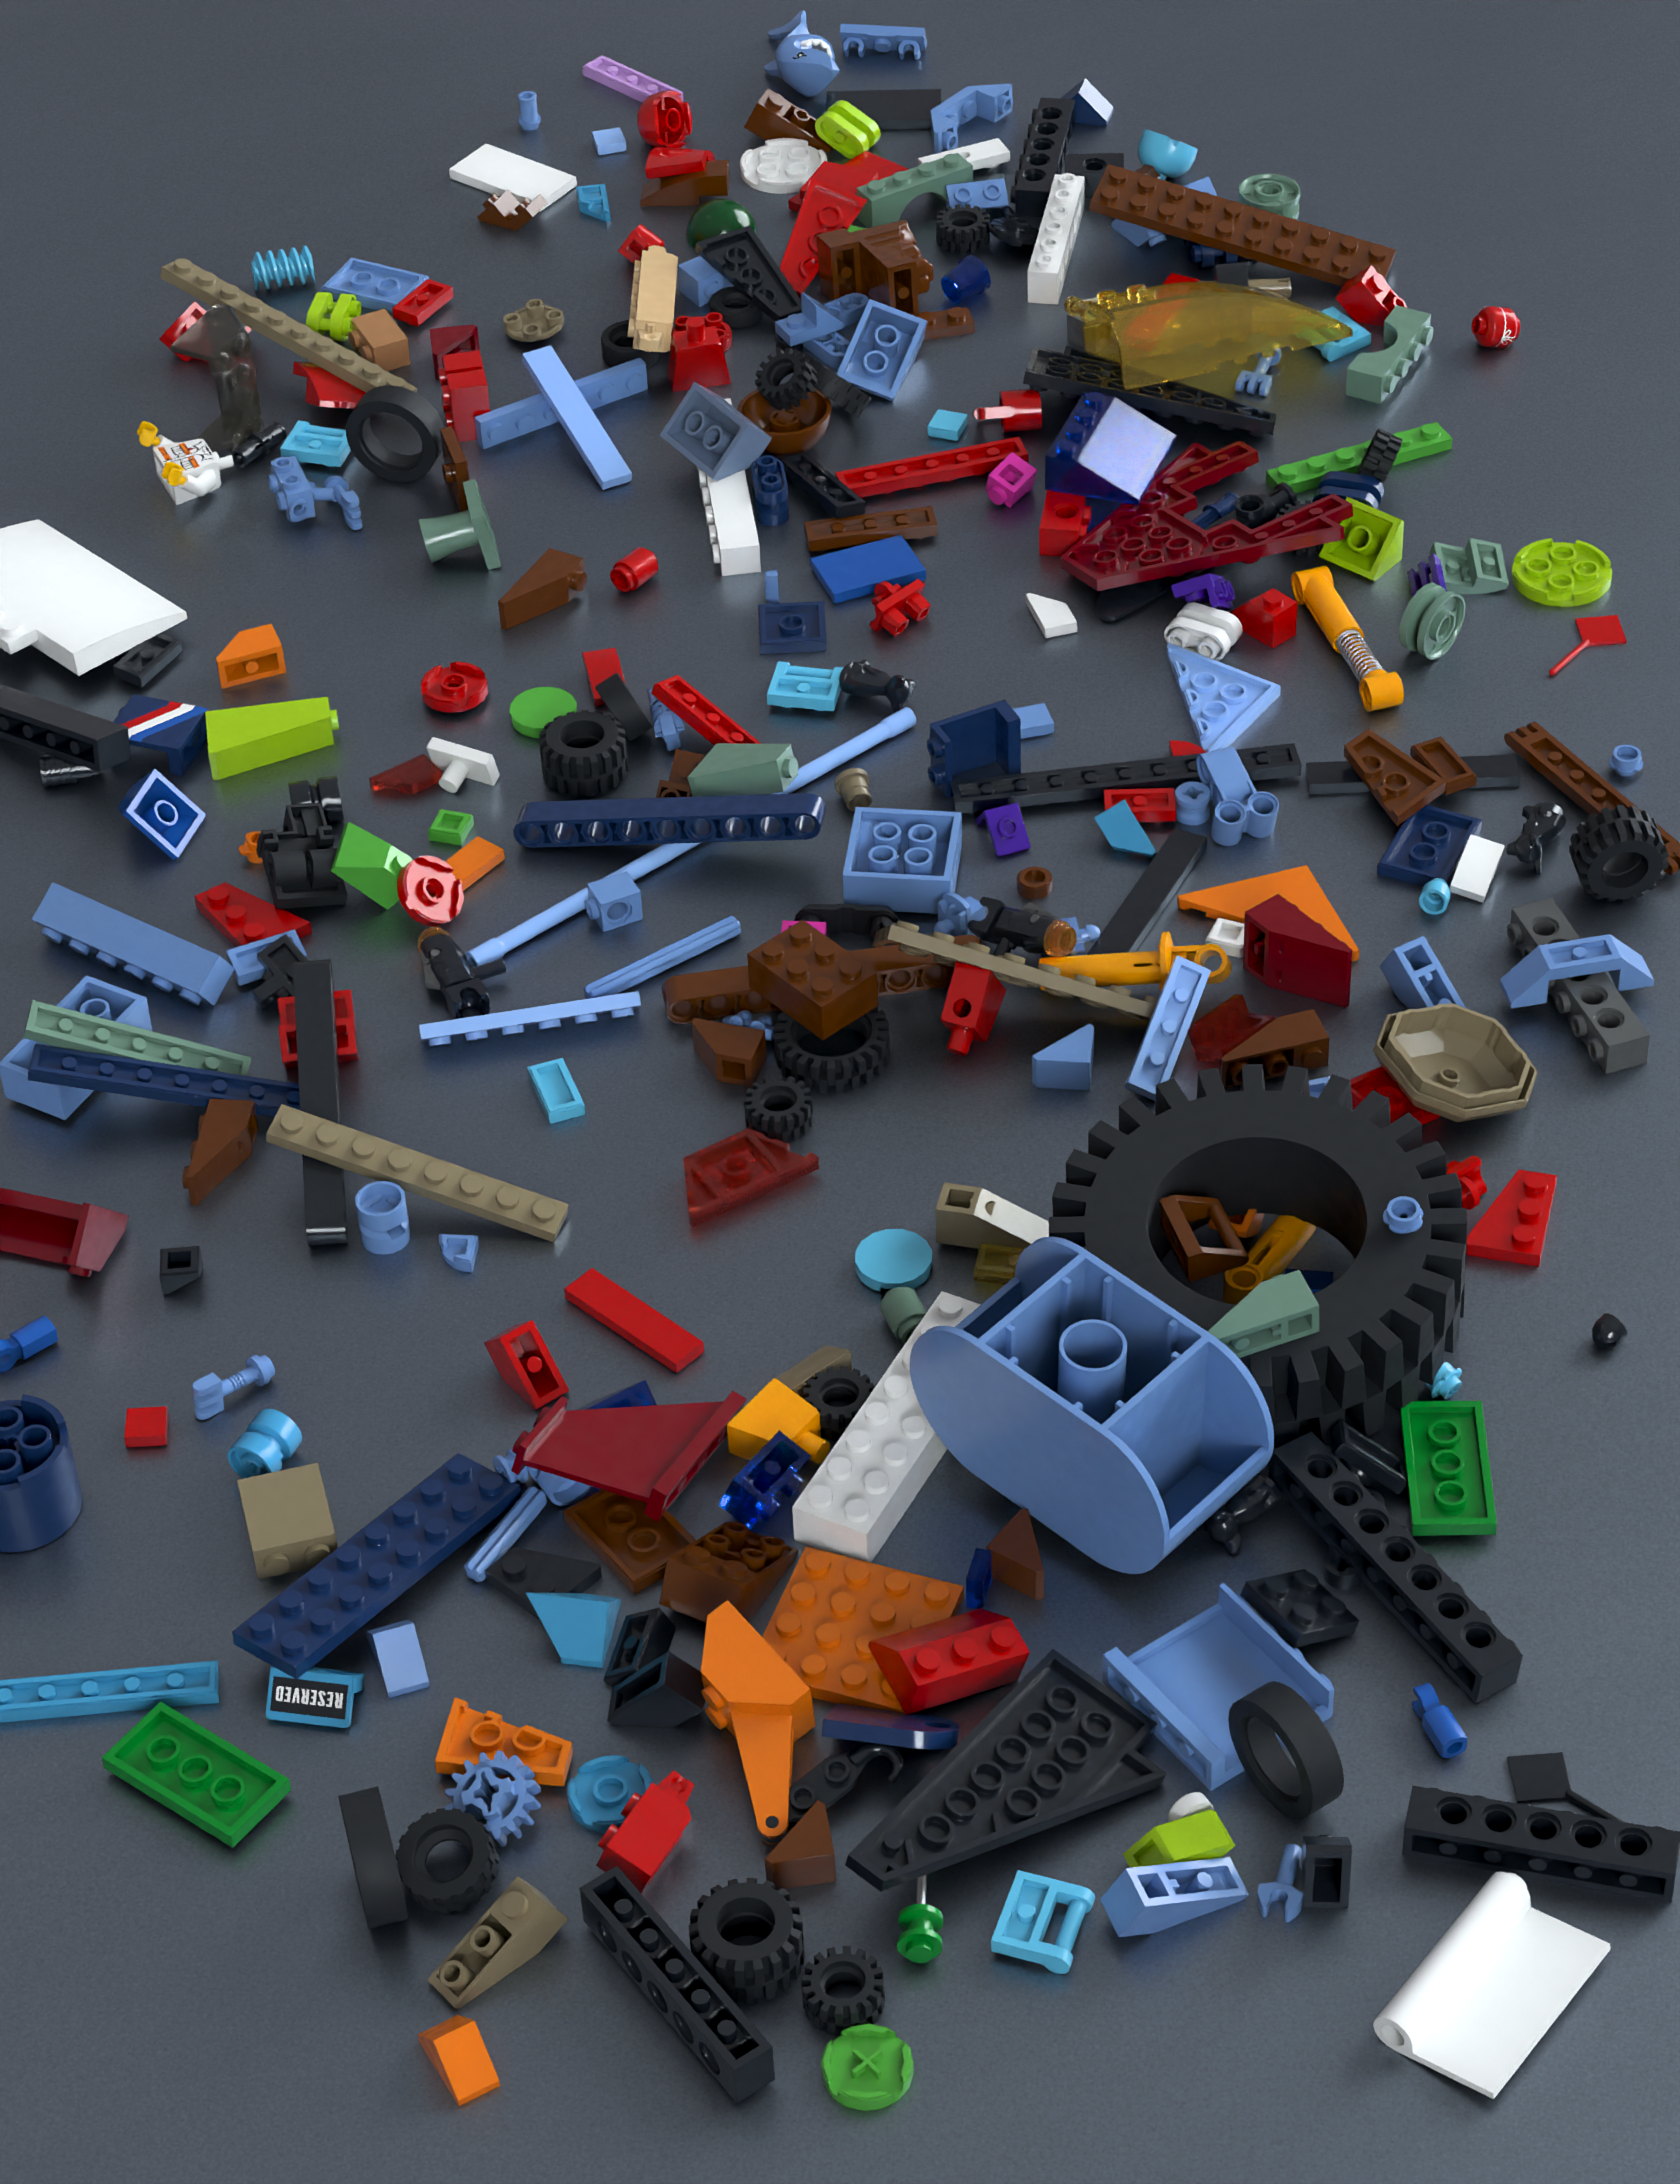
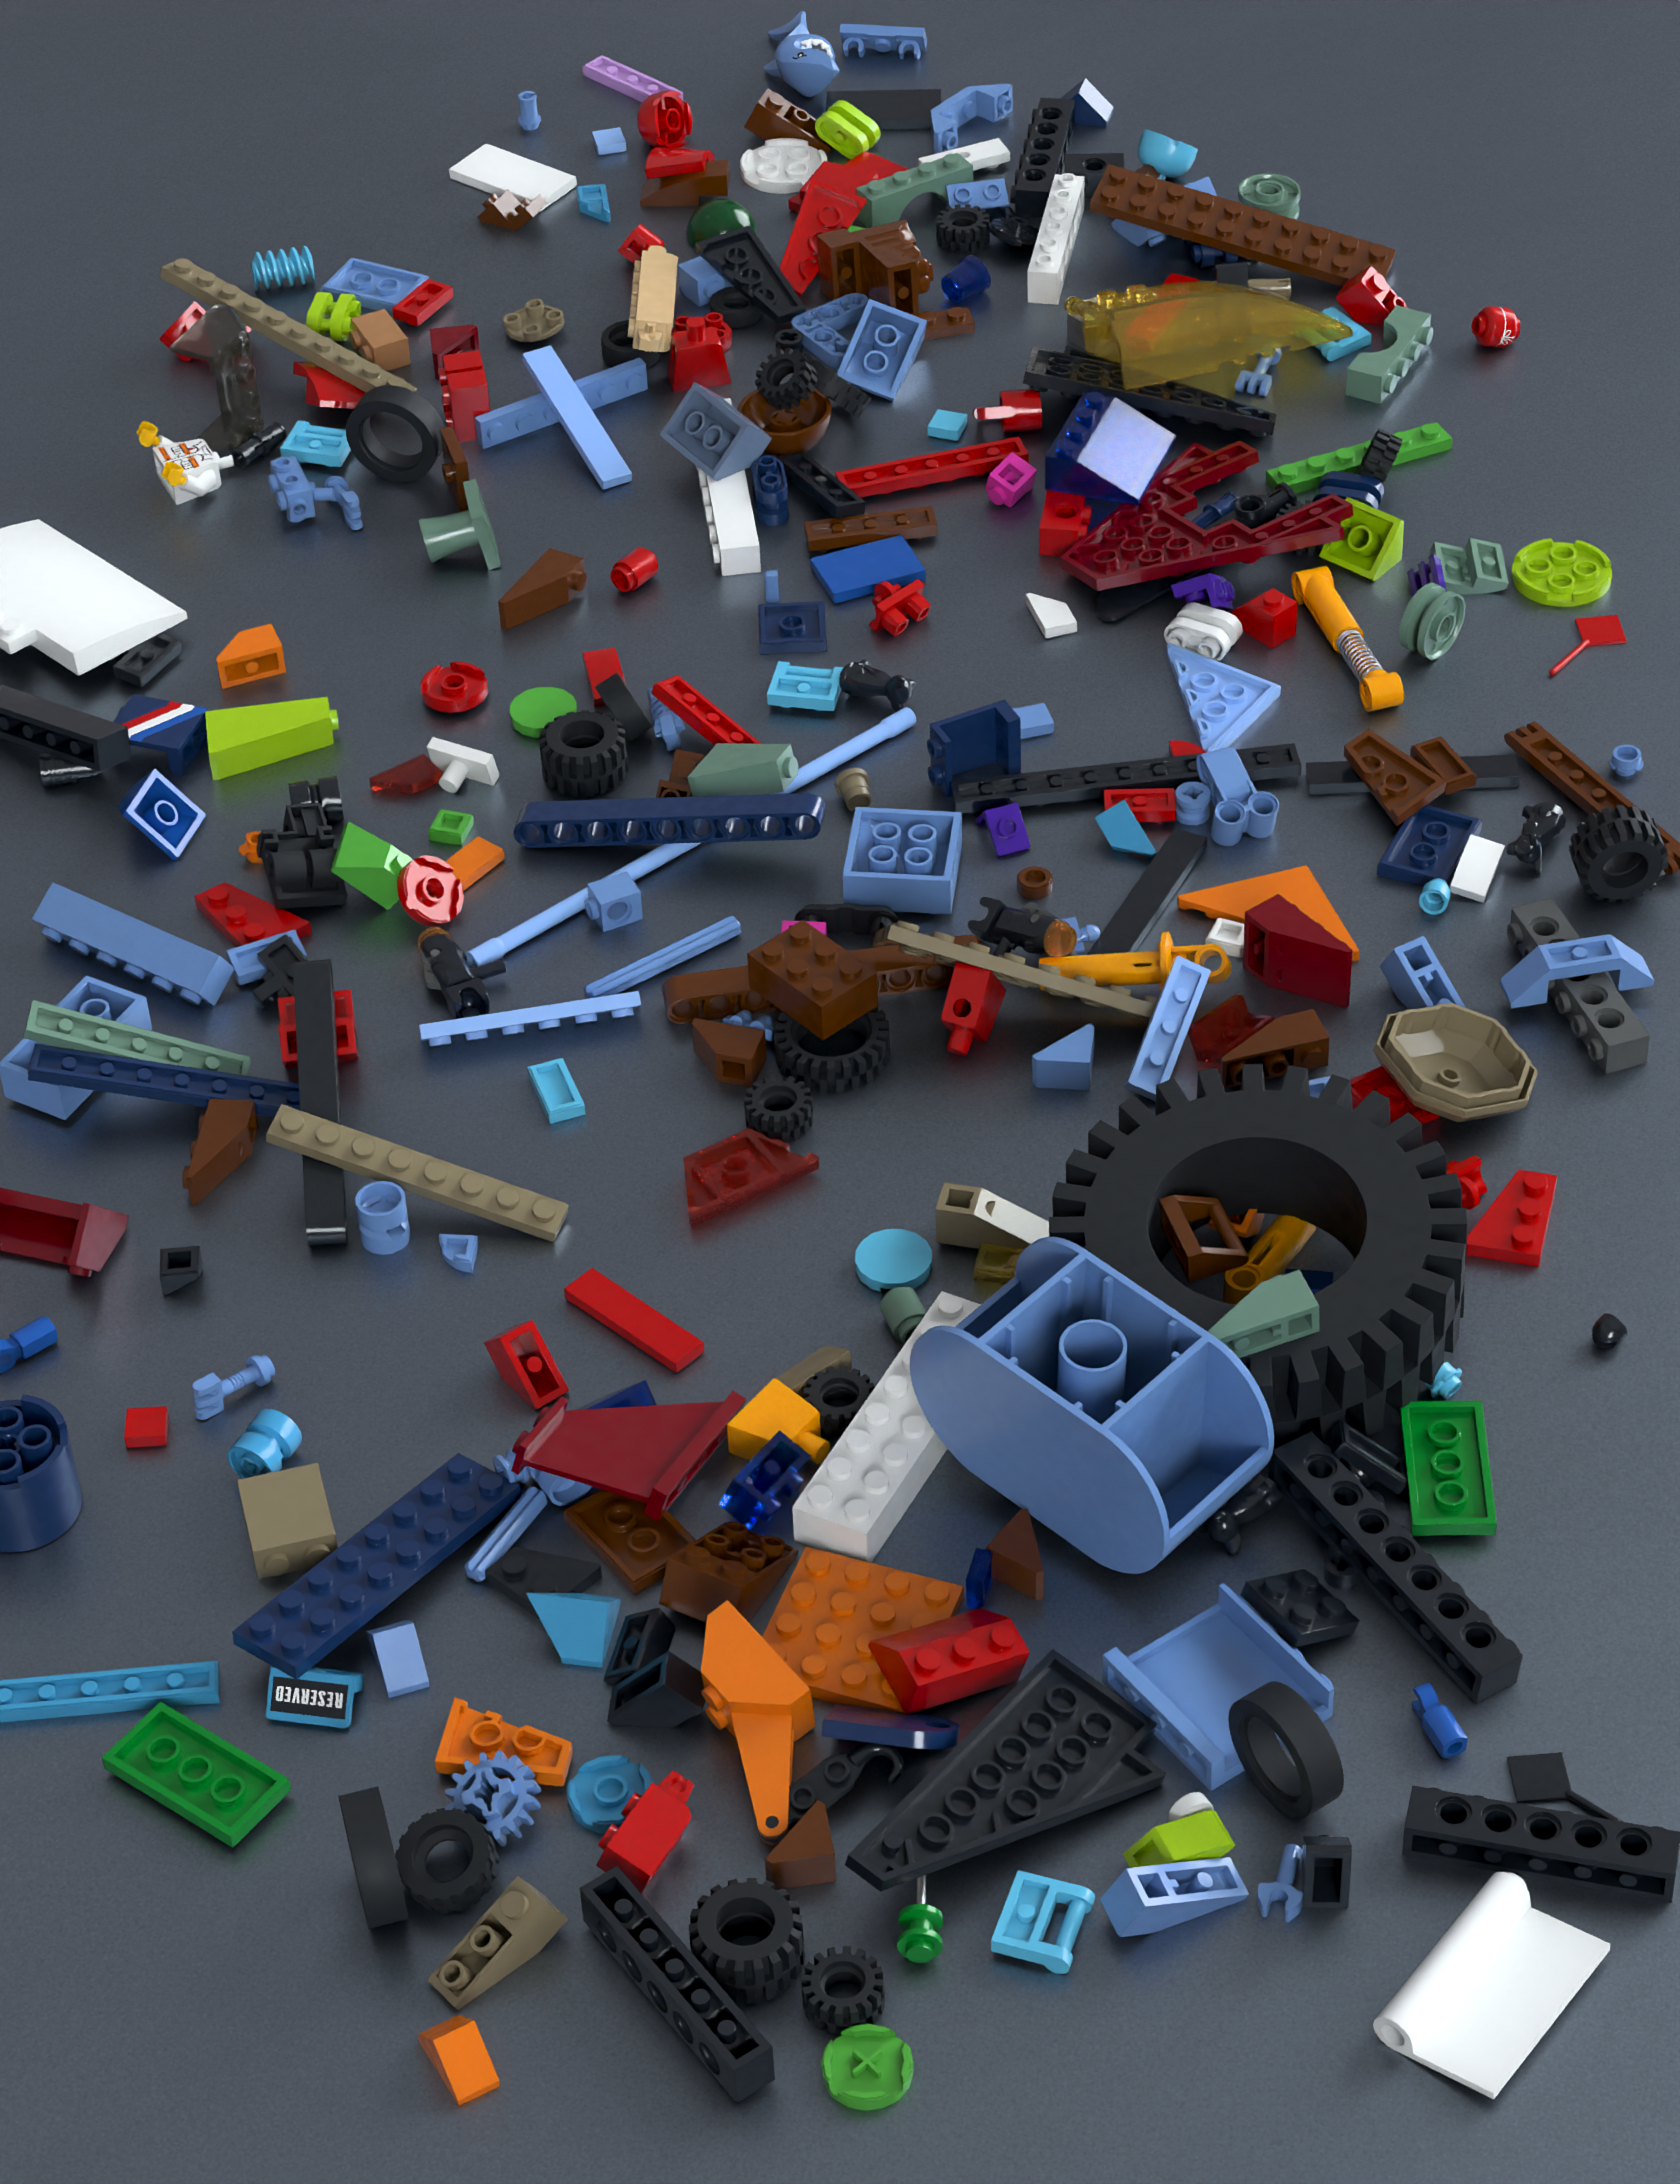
(811, 323): medium blue slope -> none
(956, 913): medium blue piece -> none
(1403, 1215): medium blue plate -> none

